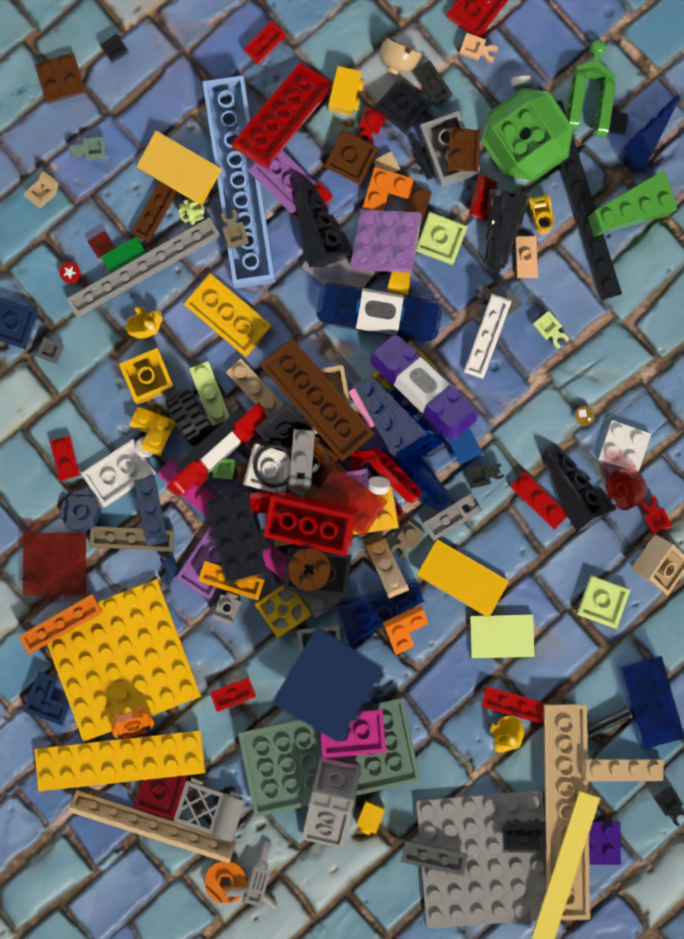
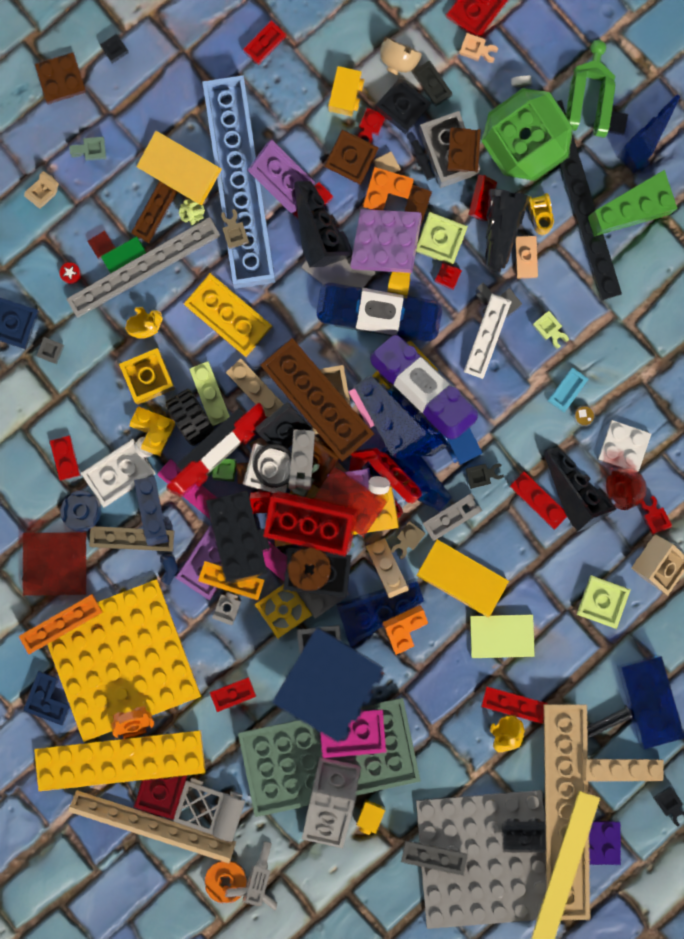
(282, 115): red plate -> none
(448, 276): none -> red tile
(567, 389): none -> medium azure tile

